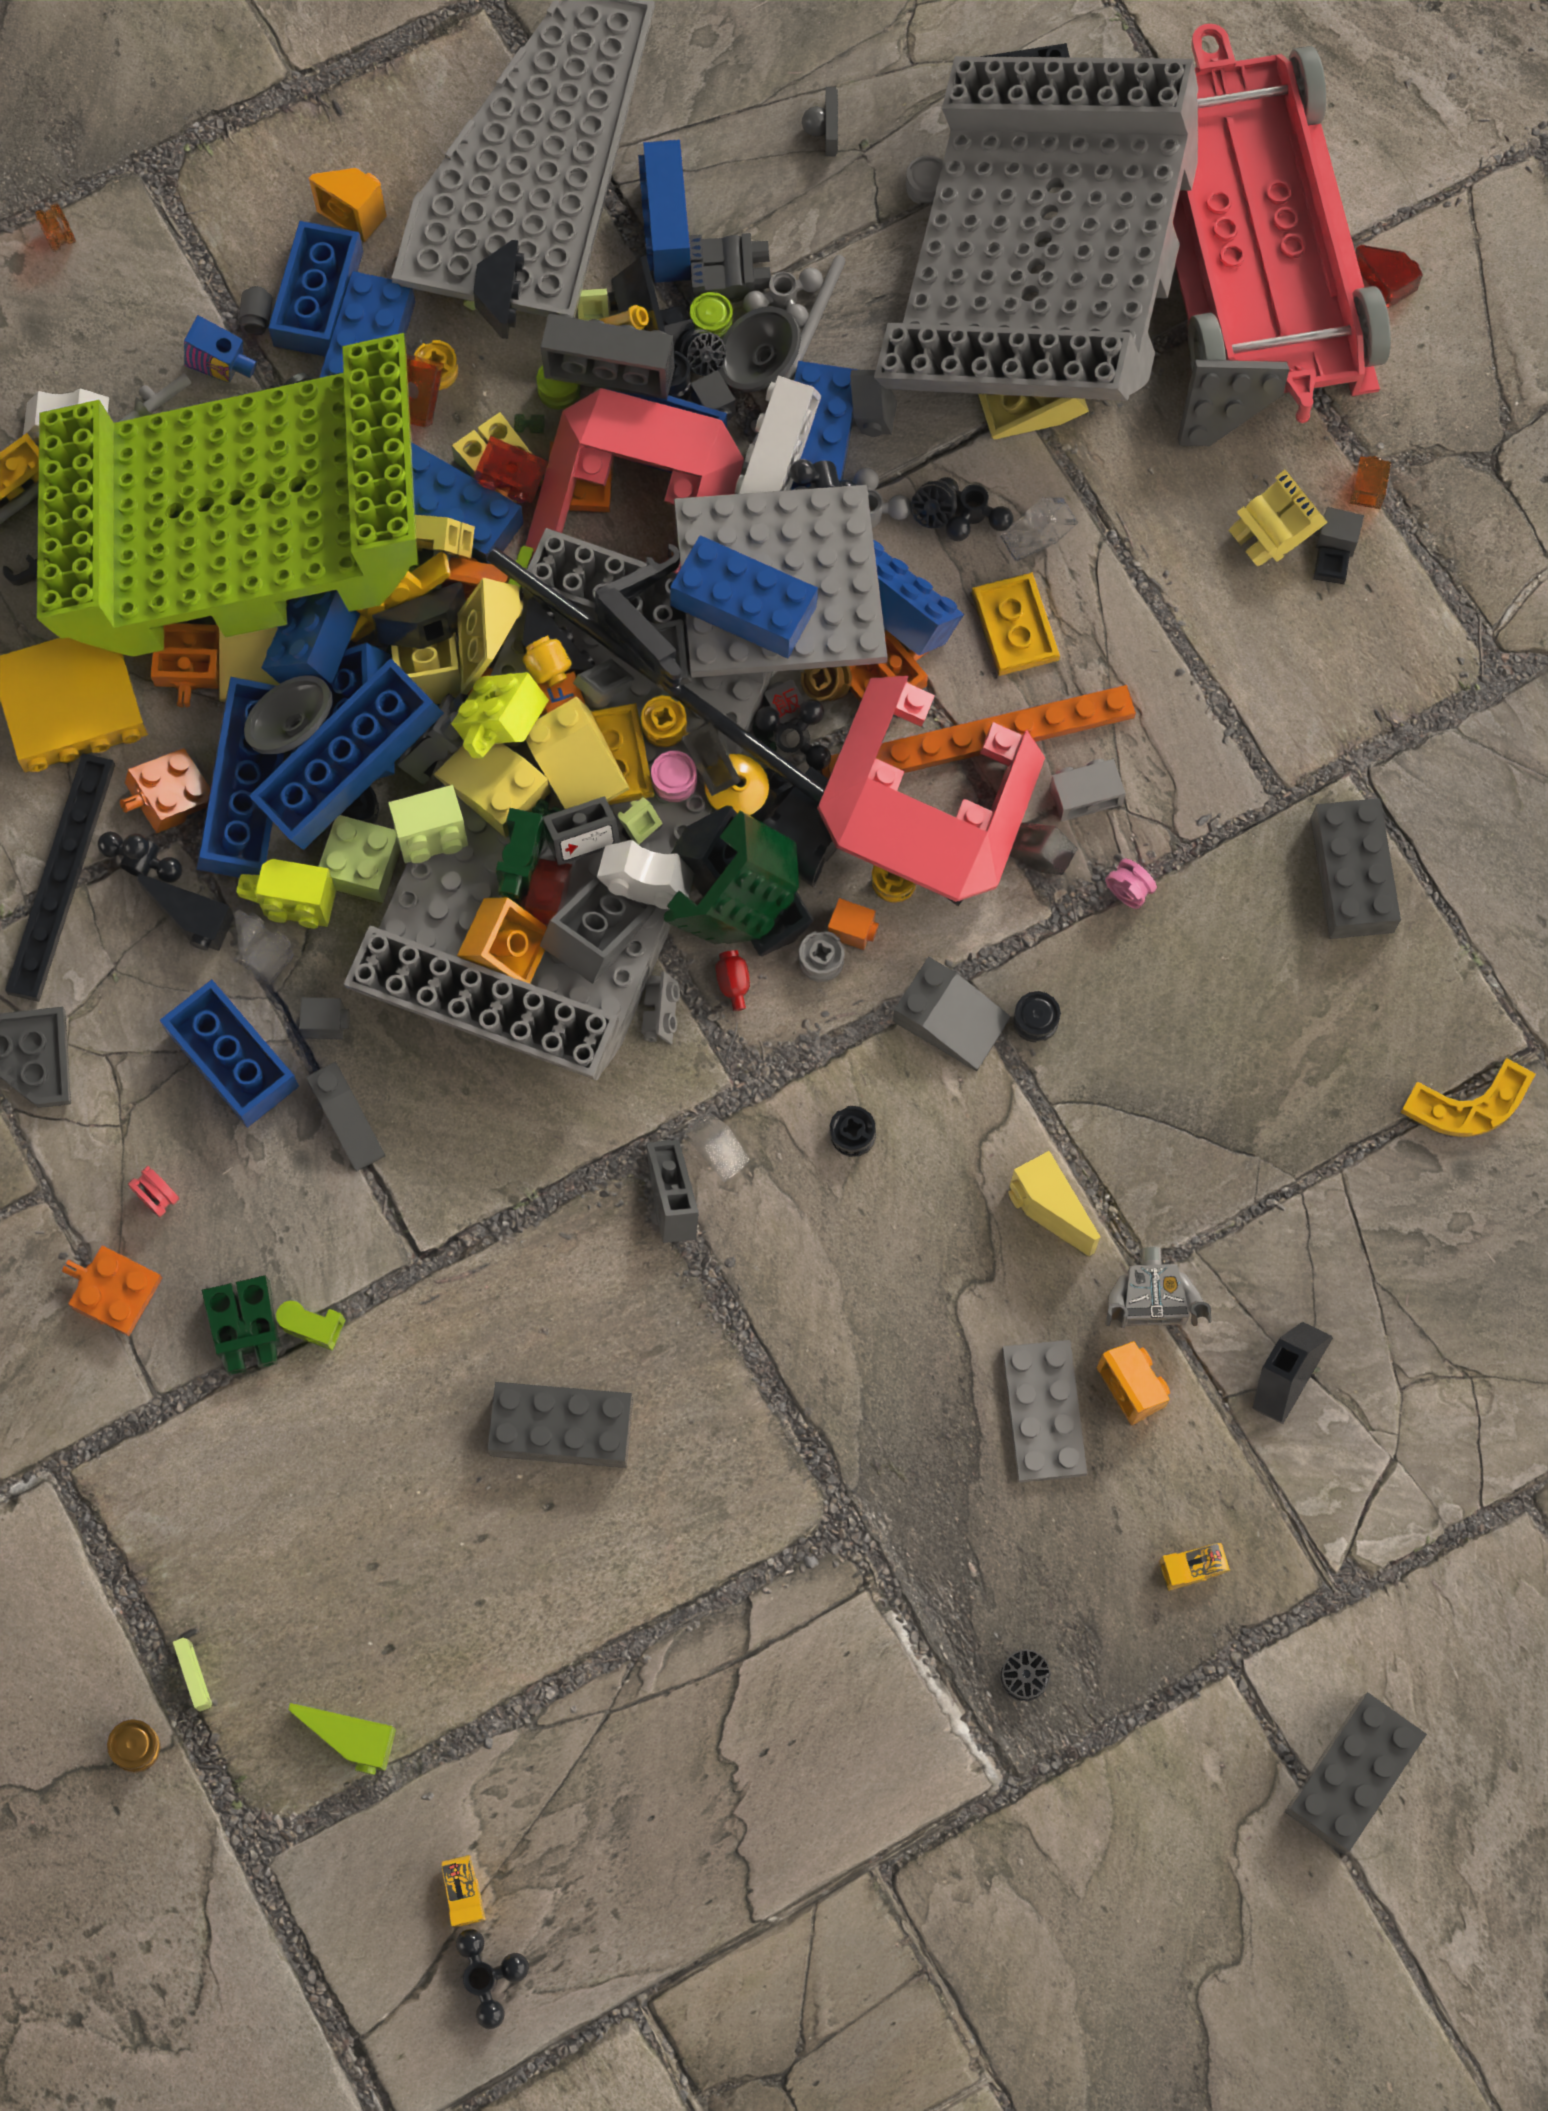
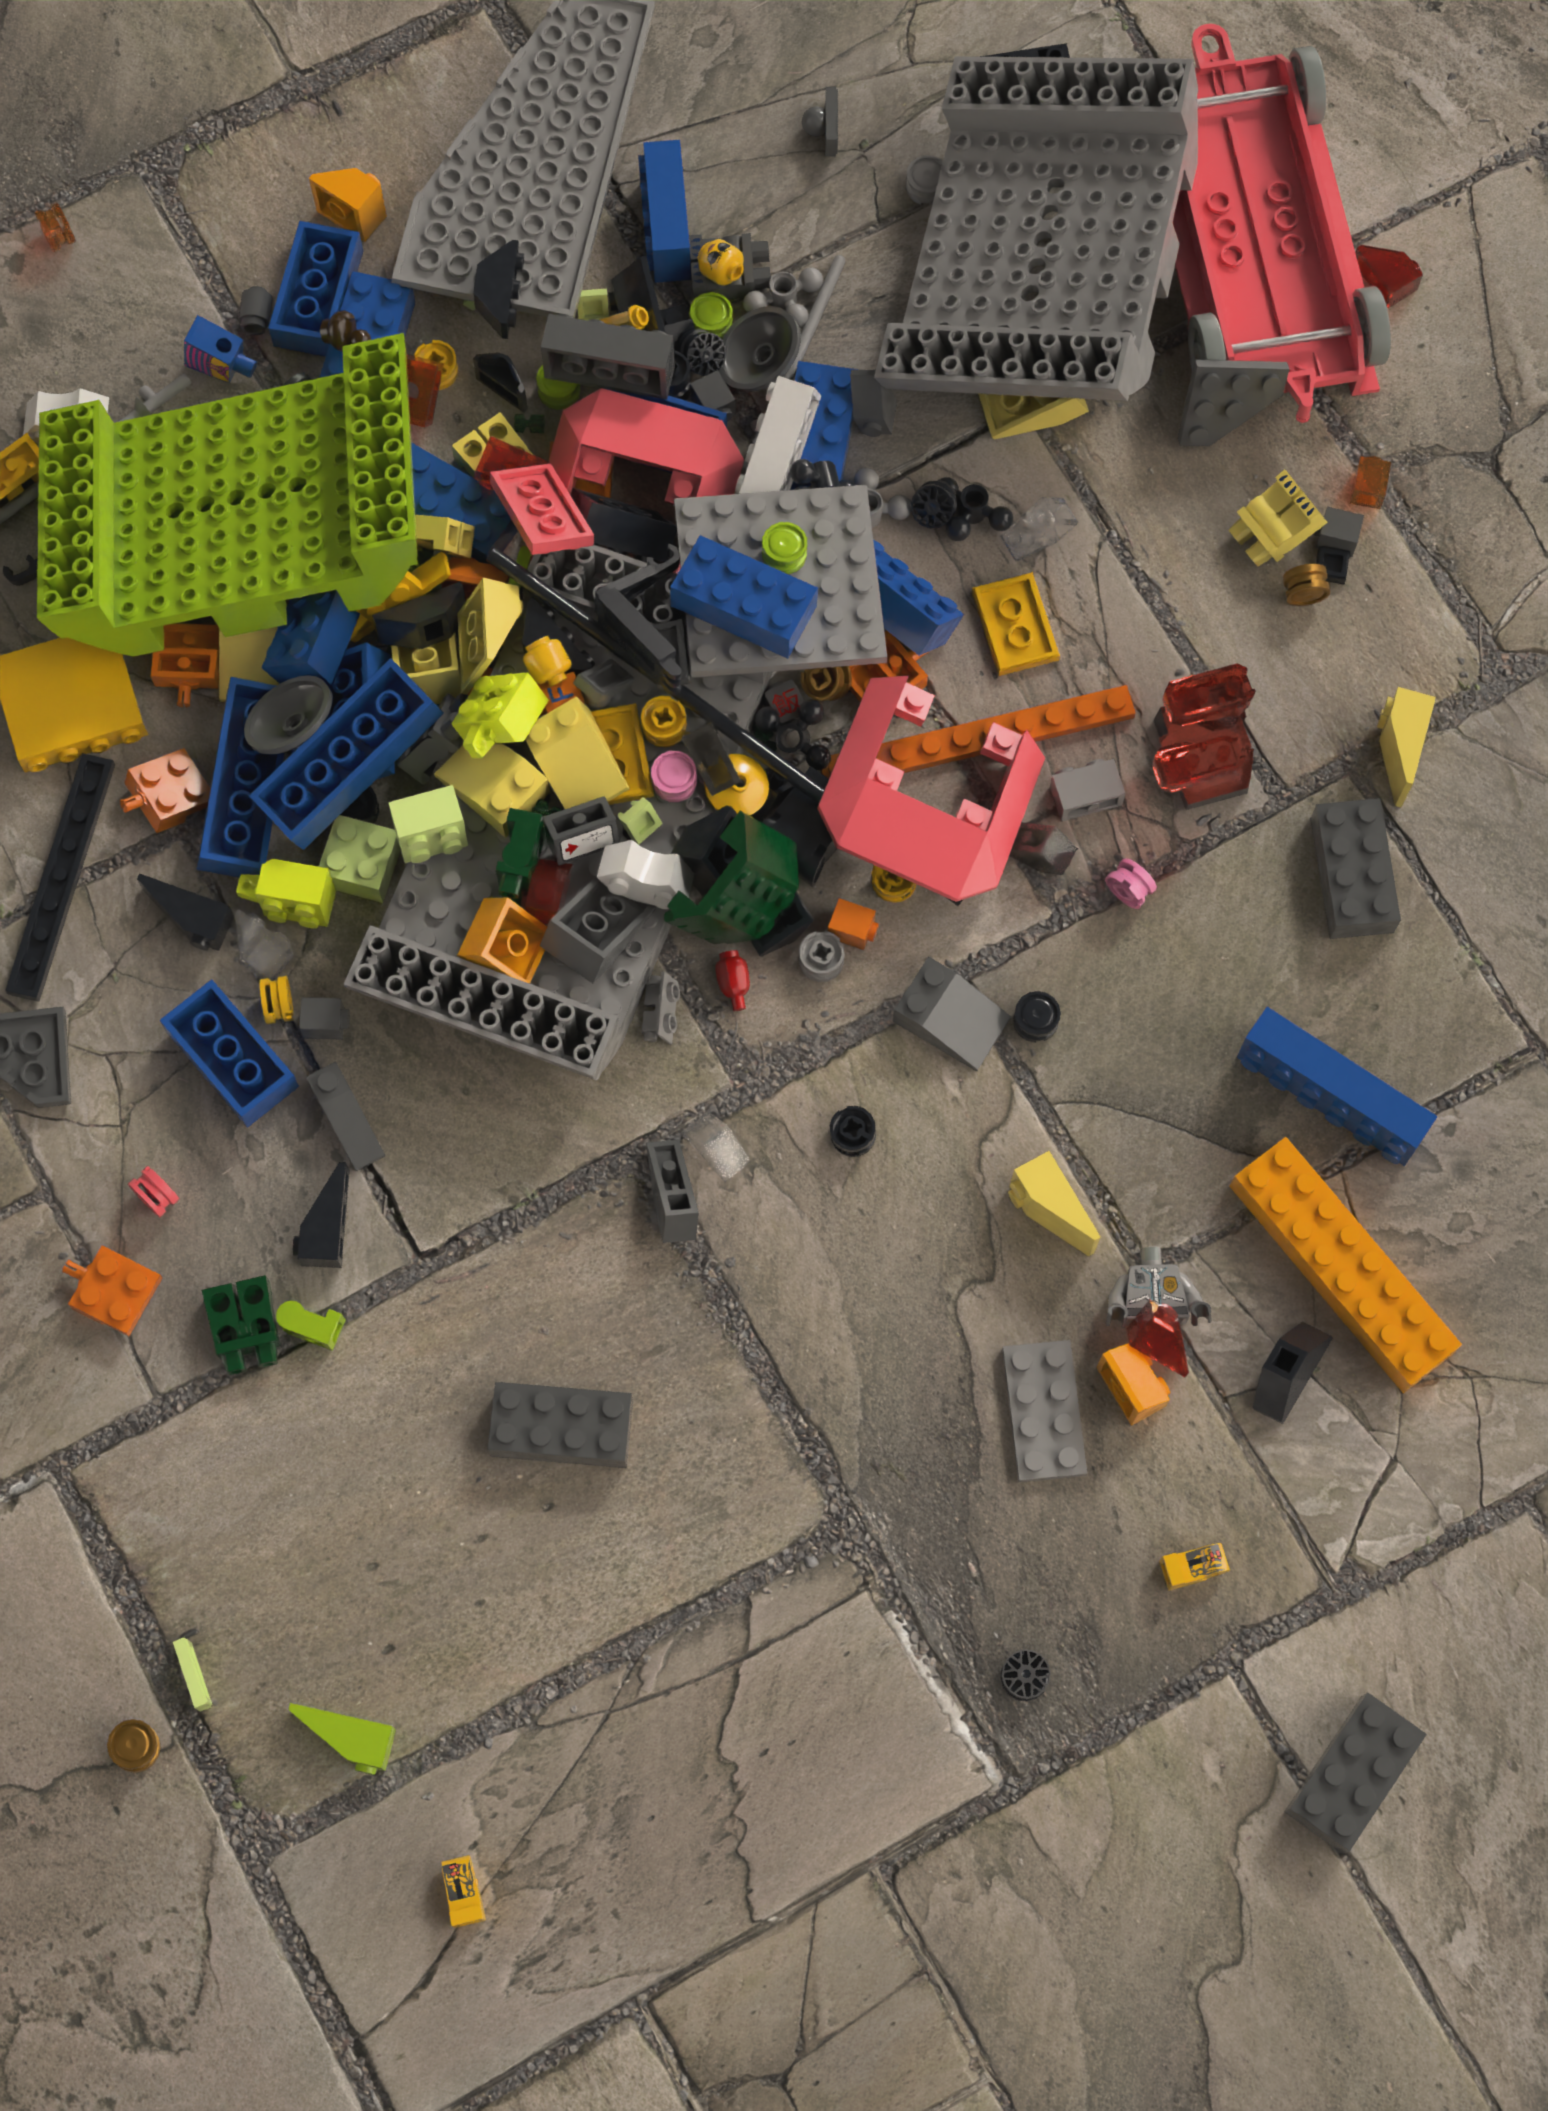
(139, 856): black piece -> none
(280, 999): none -> yellow wheel
(323, 1228): none -> black slope
(342, 330): none -> dark brown animal
(501, 376): none -> black slope
(512, 1968): black piece -> none
(541, 509): none -> coral plate
(626, 526): none -> black brick
(720, 262): none -> yellow head
(784, 547): none -> lime wheel
(1159, 1336): none -> clear red slope
(1204, 736): none -> clear red piece
(1306, 584): none -> pearl gold wheel
(1335, 1087): none -> blue brick
(1345, 1265): none -> light orange brick
(1402, 737): none -> light yellow slope
(1471, 1116): yellow plate -> none

